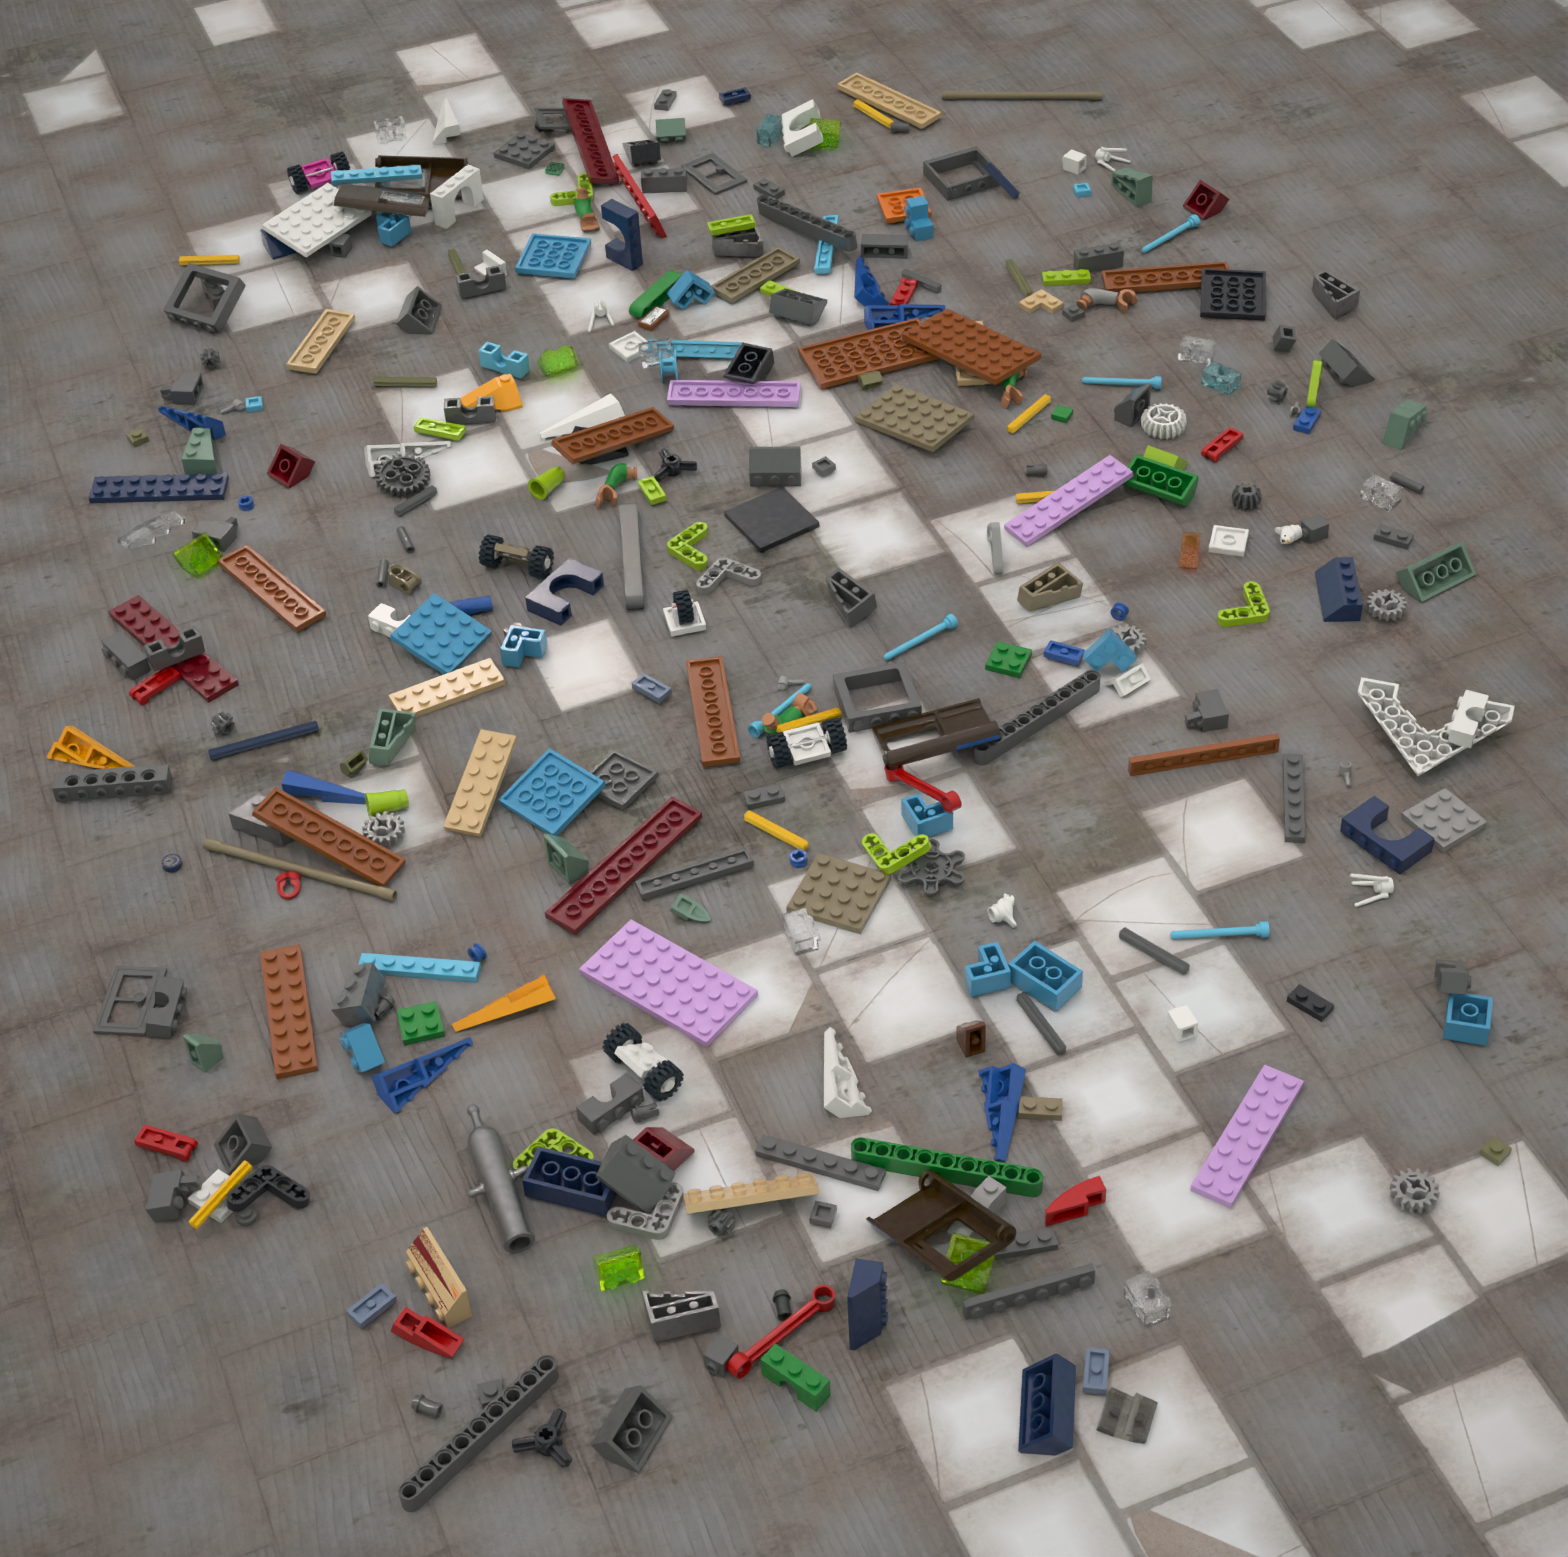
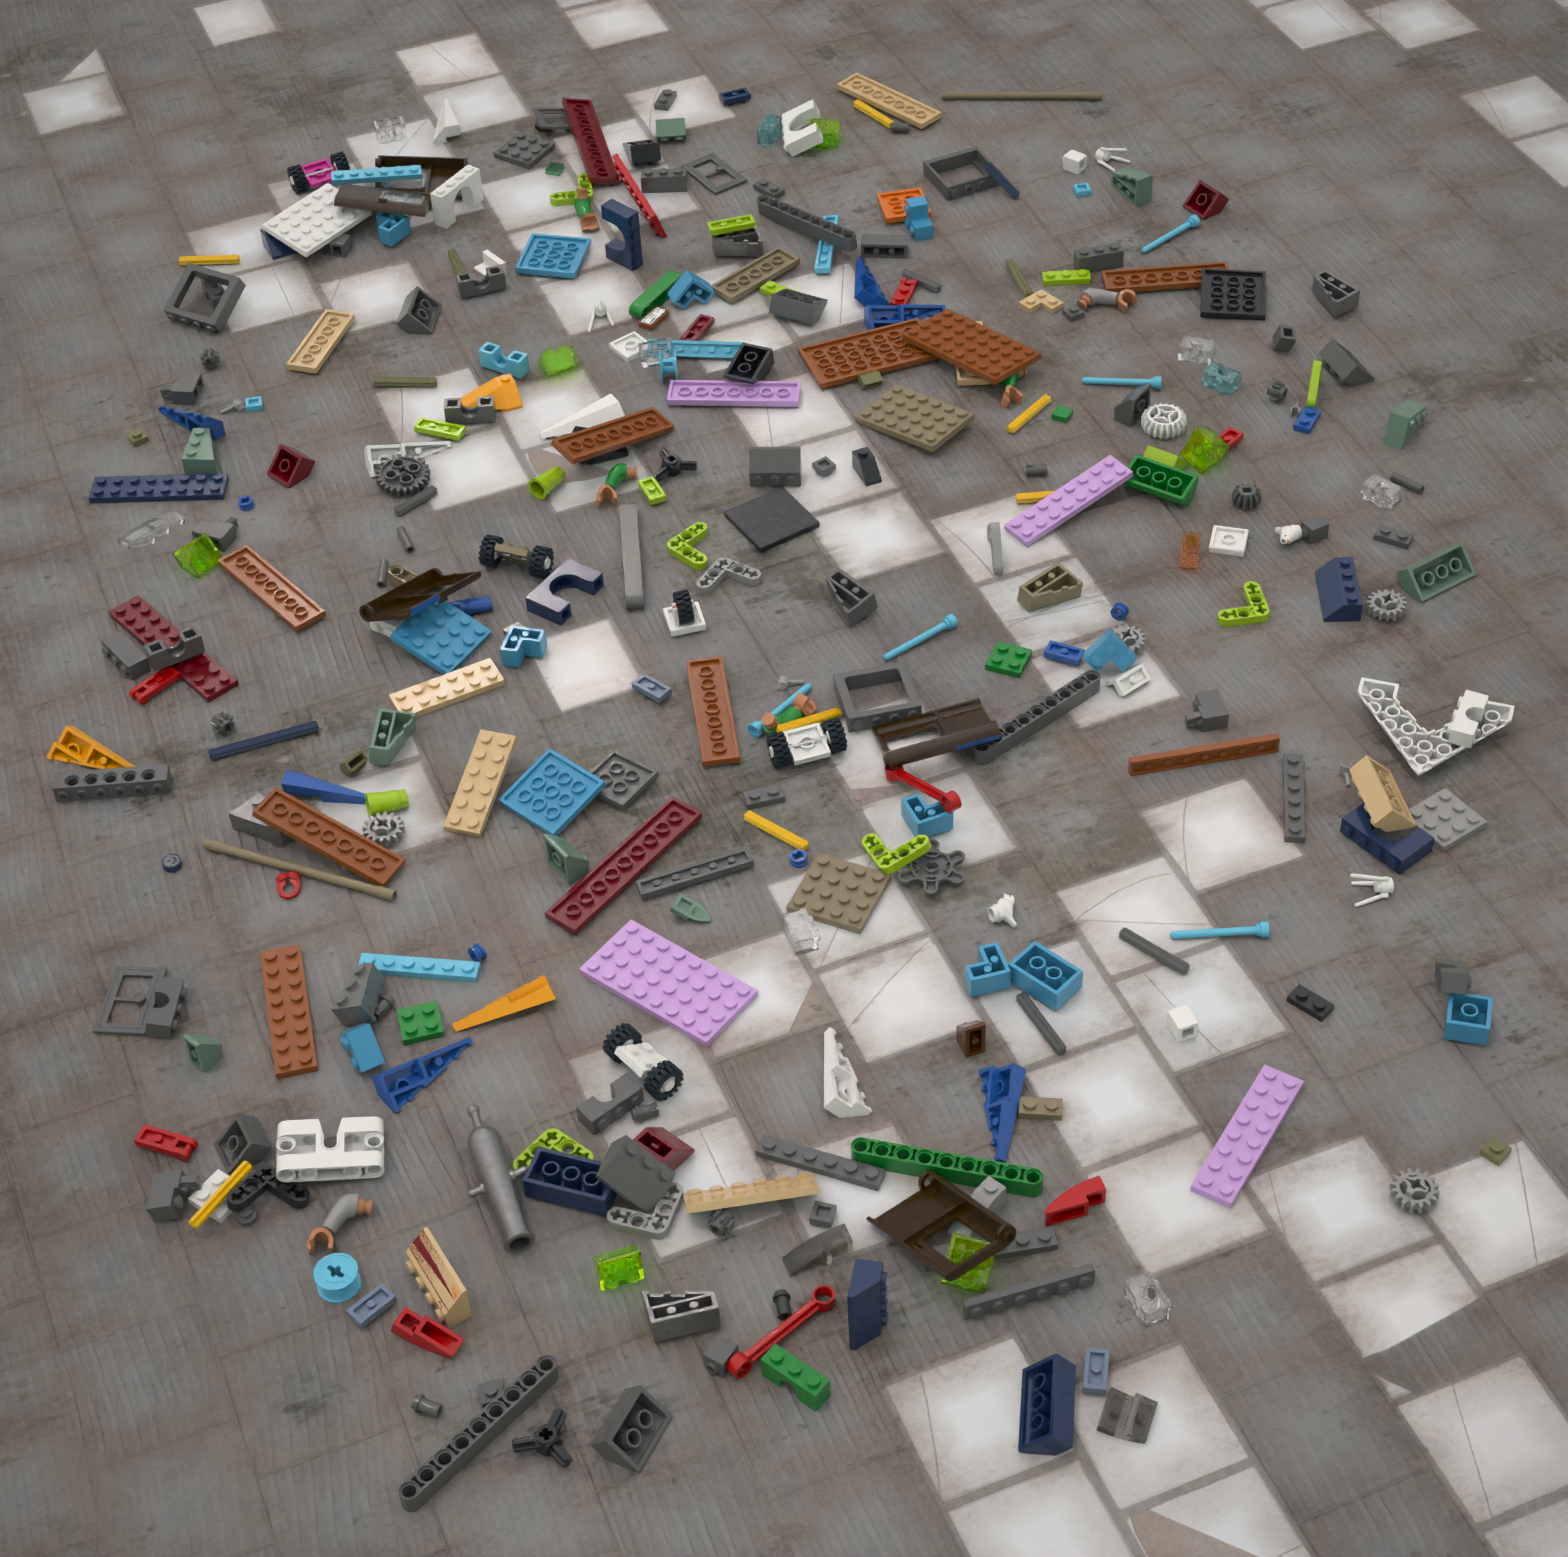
(305, 1158): none -> white connector
(337, 1277): none -> medium azure piece
(345, 1208): none -> piece
(413, 597): none -> dark brown piece
(698, 328): none -> dark red plate
(818, 1250): none -> clear smoke slope
(865, 466): none -> black slope
(1204, 449): none -> clear neon green slope
(1381, 796): none -> tan slope

